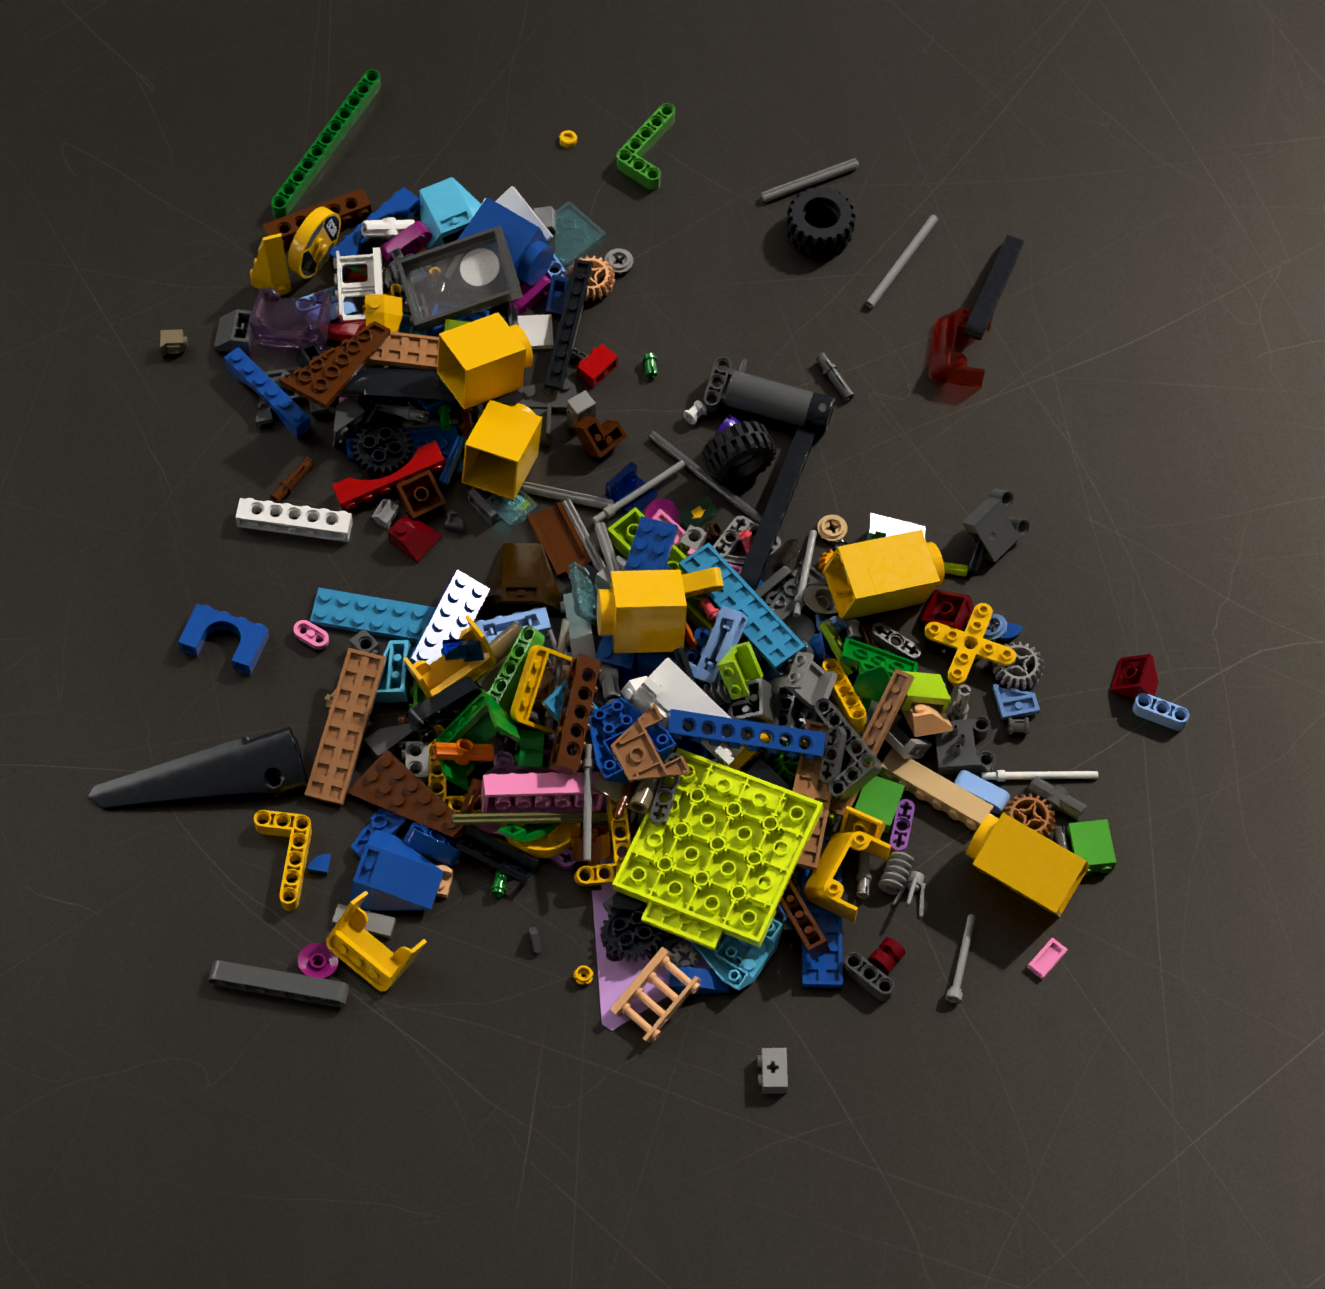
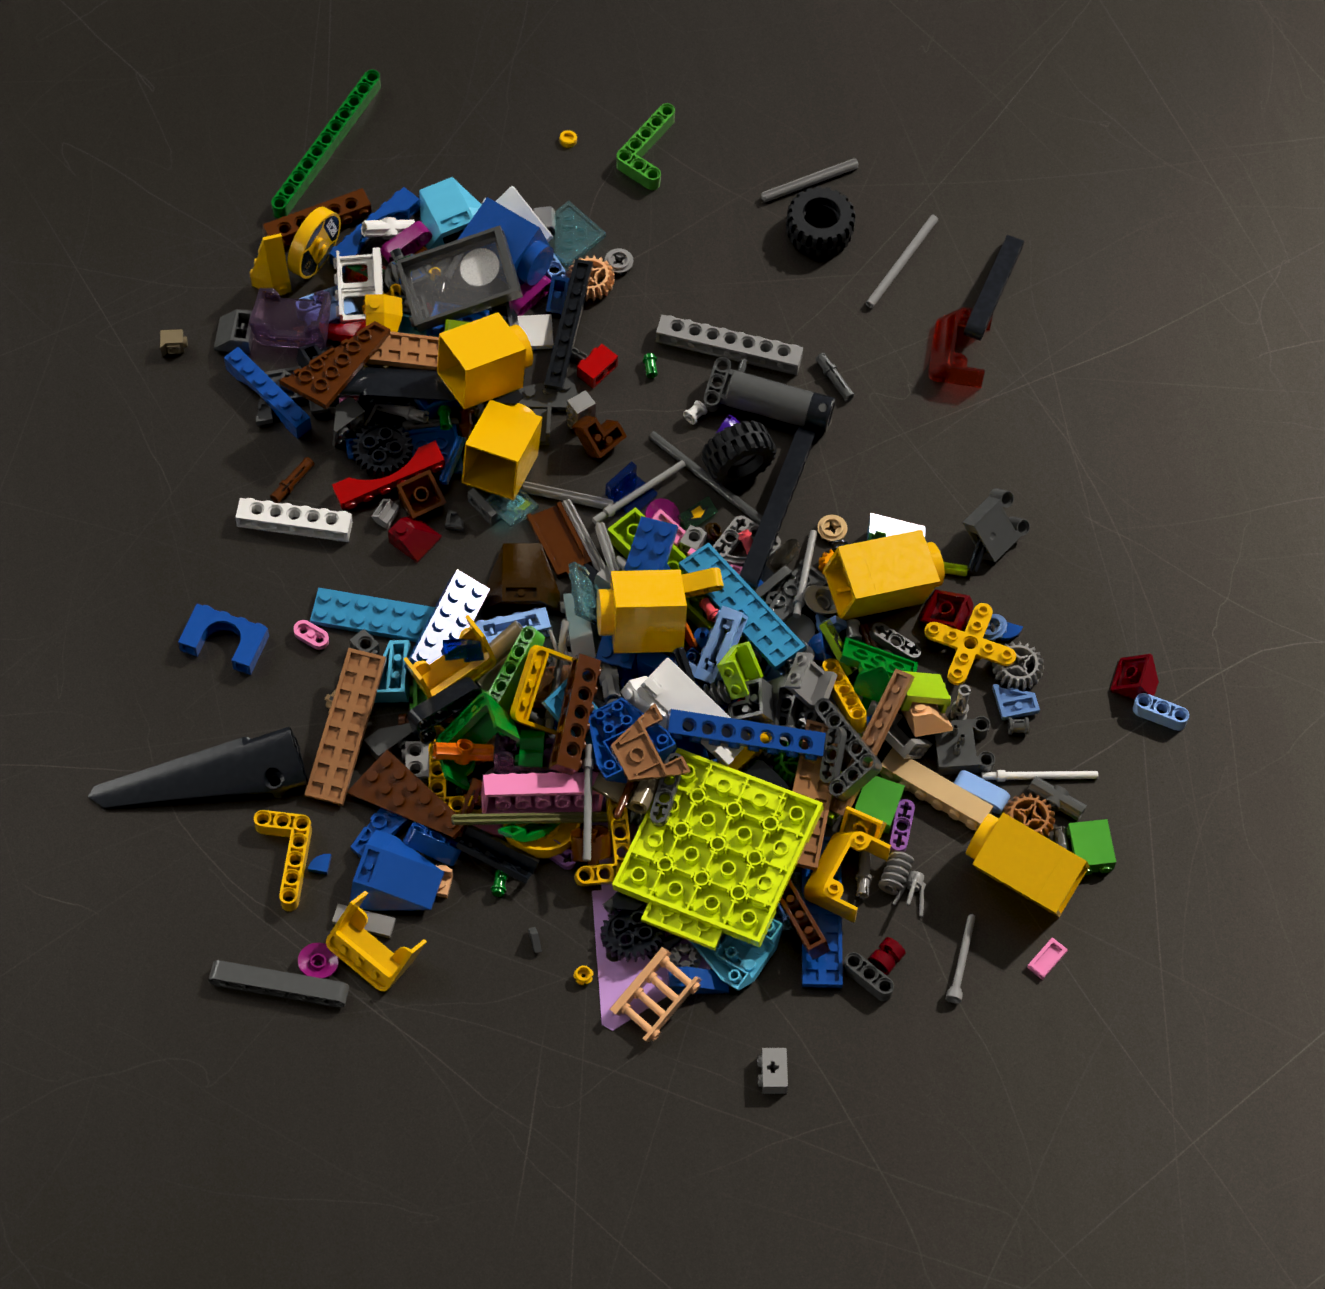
(719, 346): none -> light grey brick

